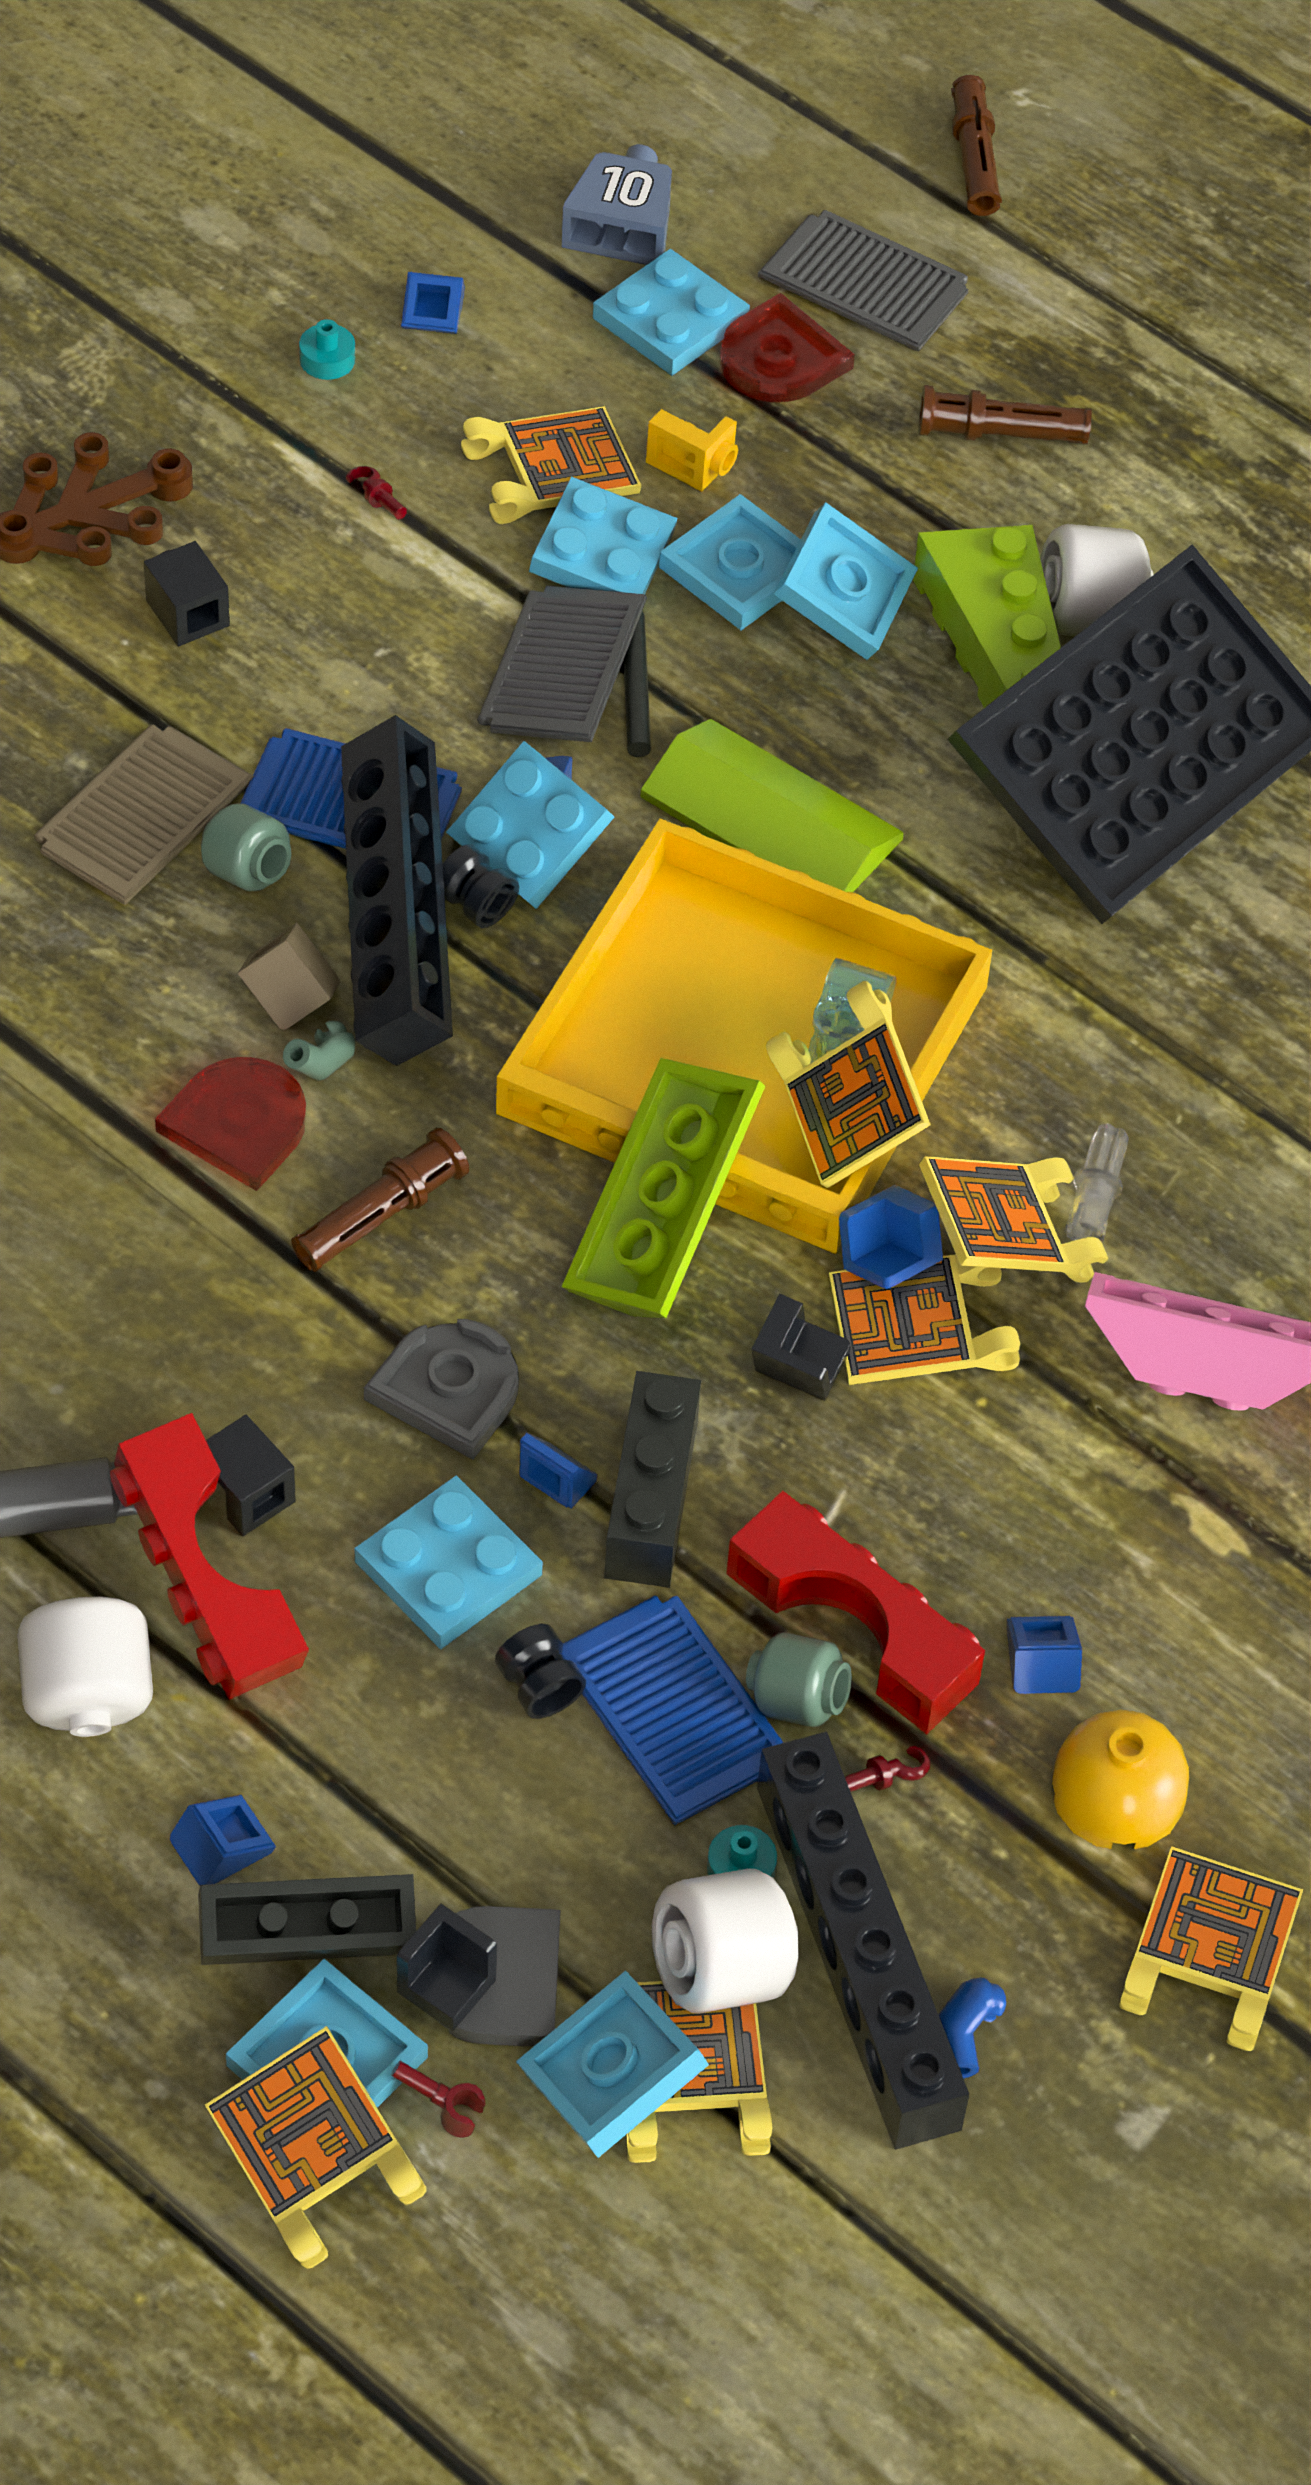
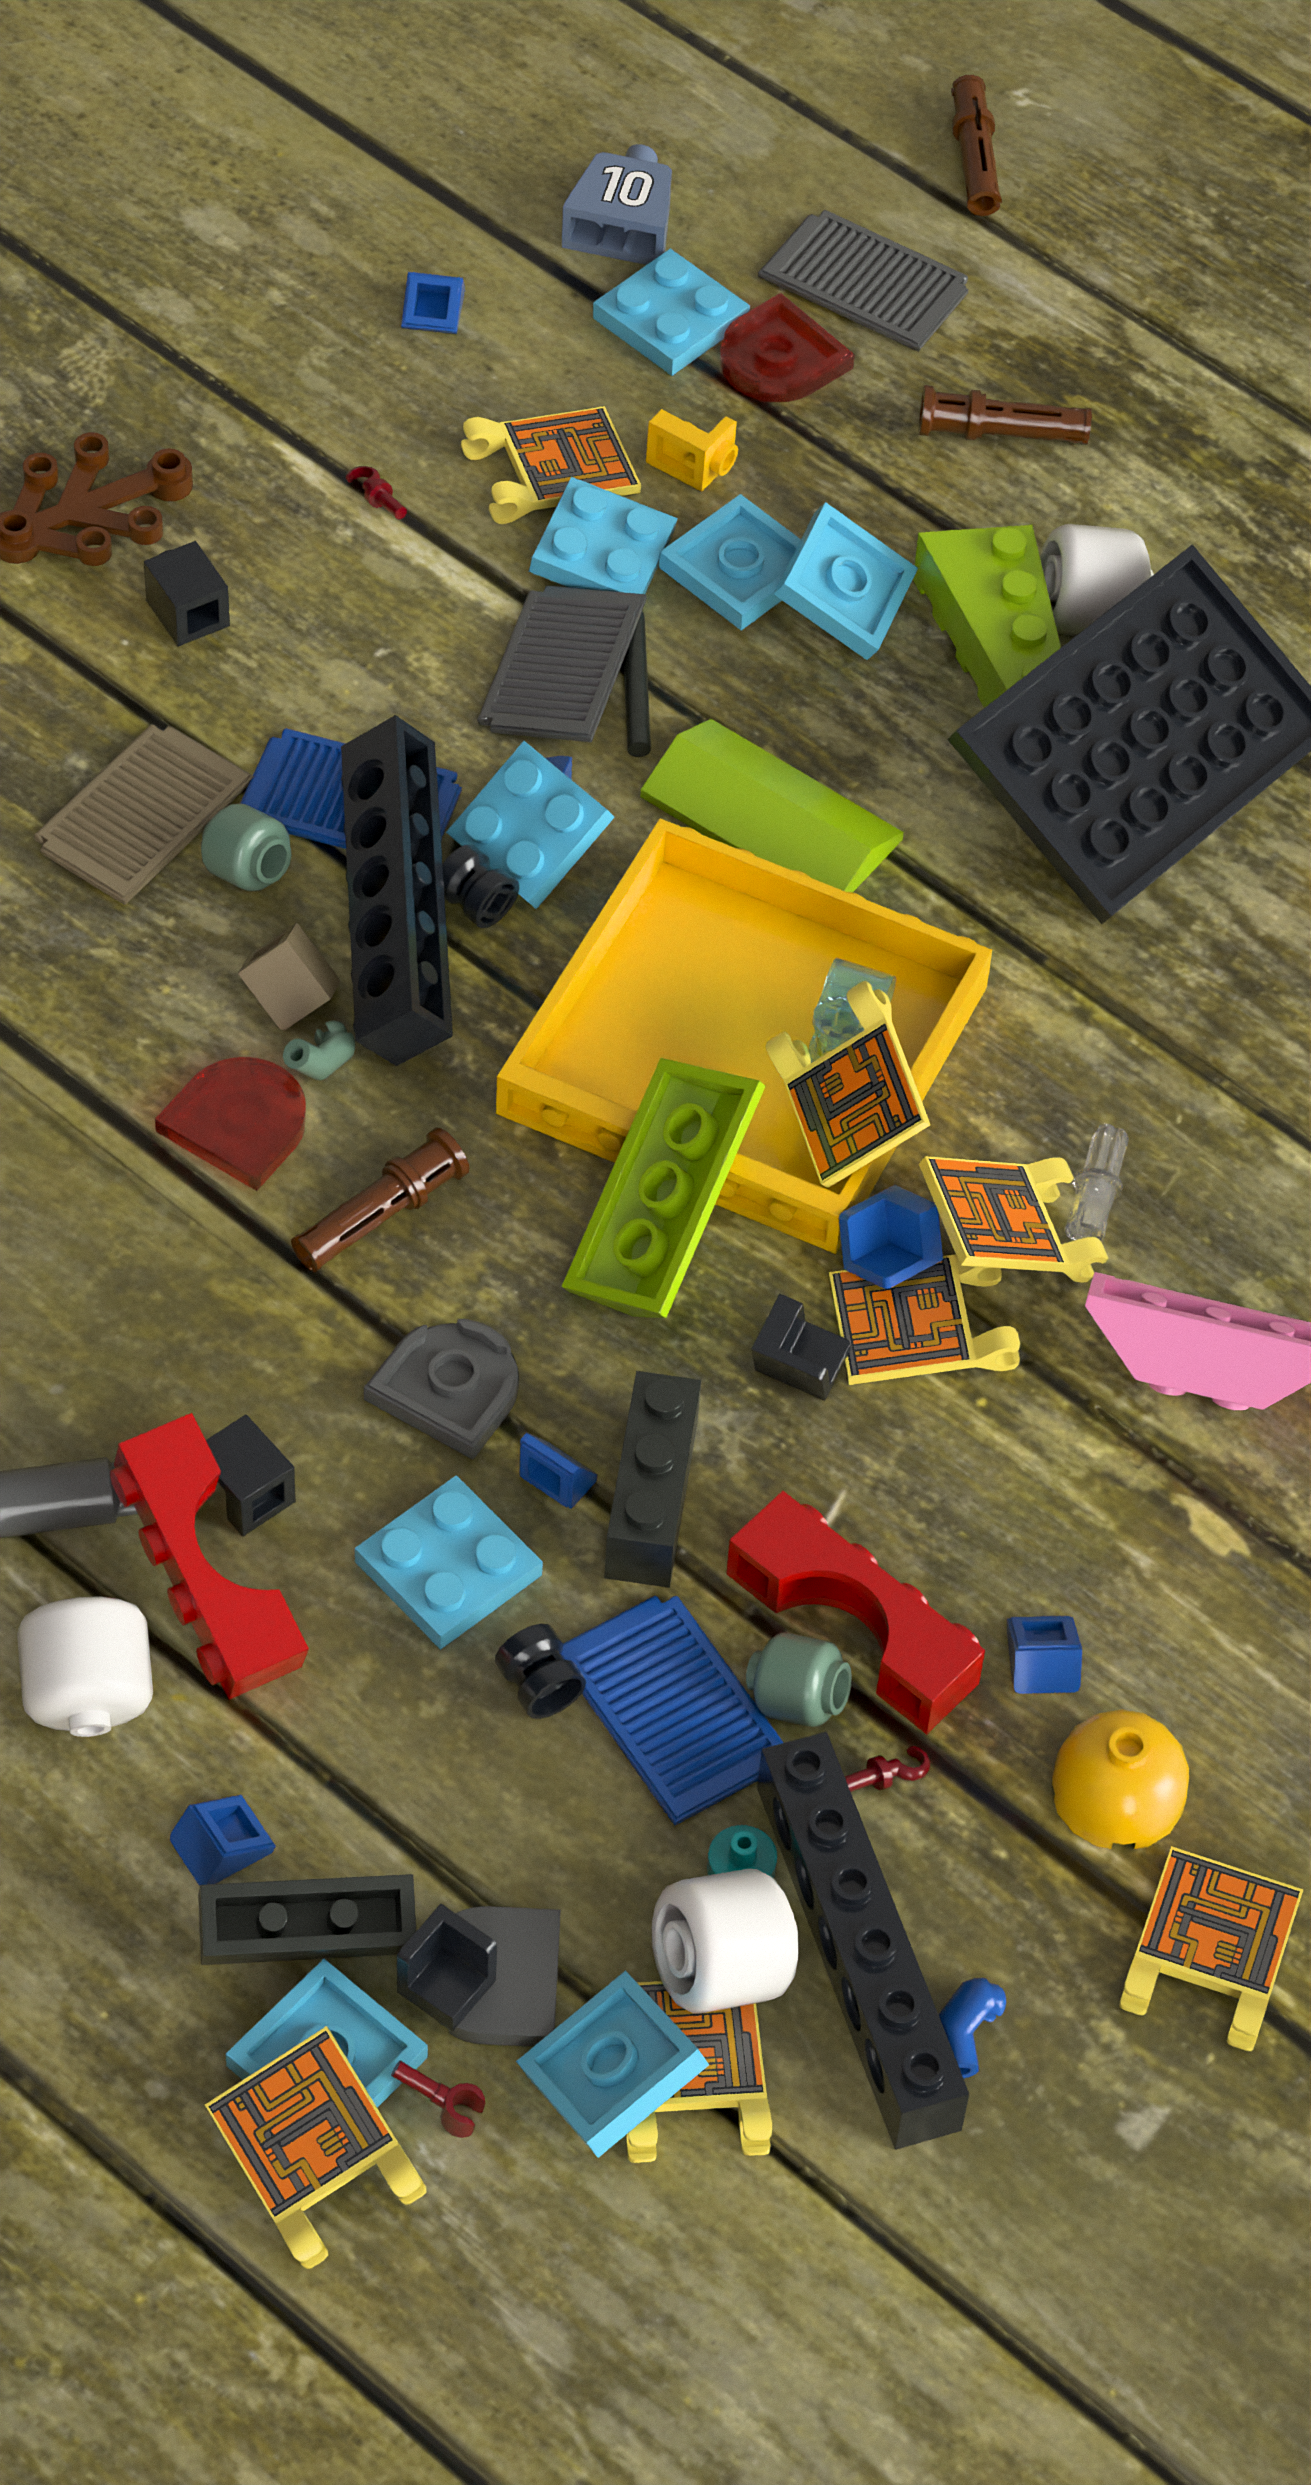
(327, 350): teal tile -> none

